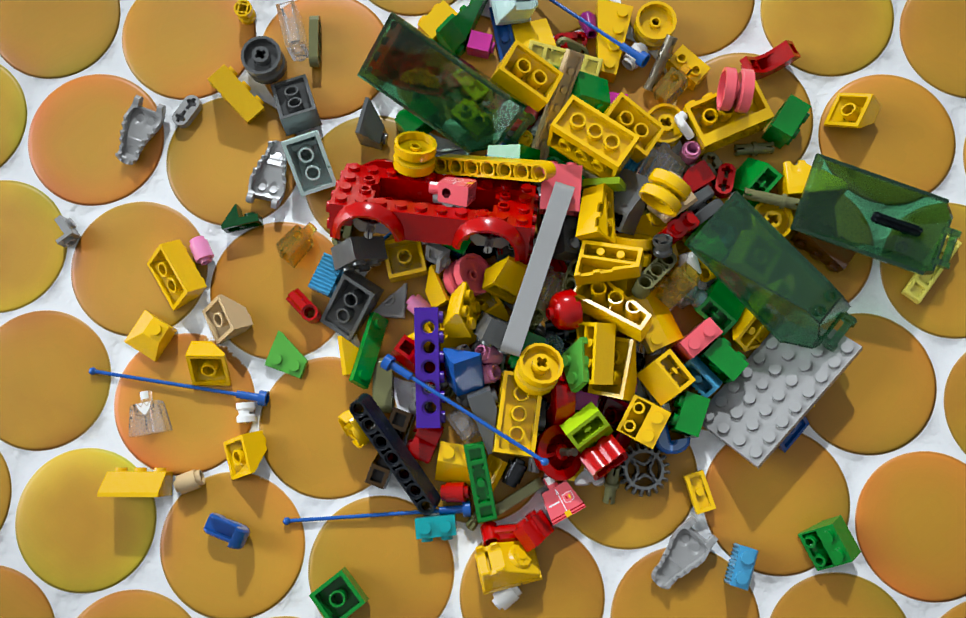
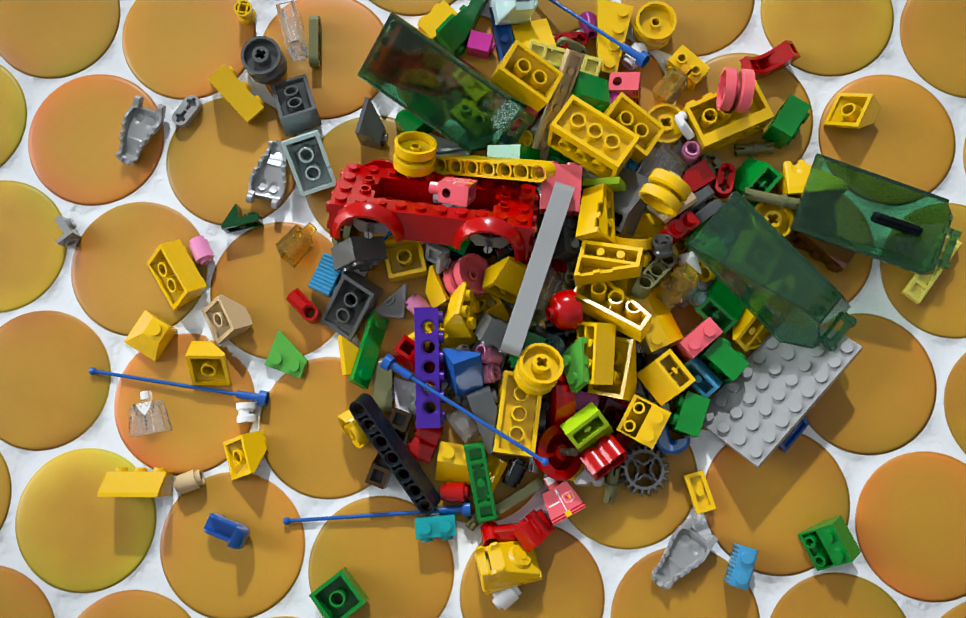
(627, 83): none -> coral torso
(660, 63): dark tan pin -> none

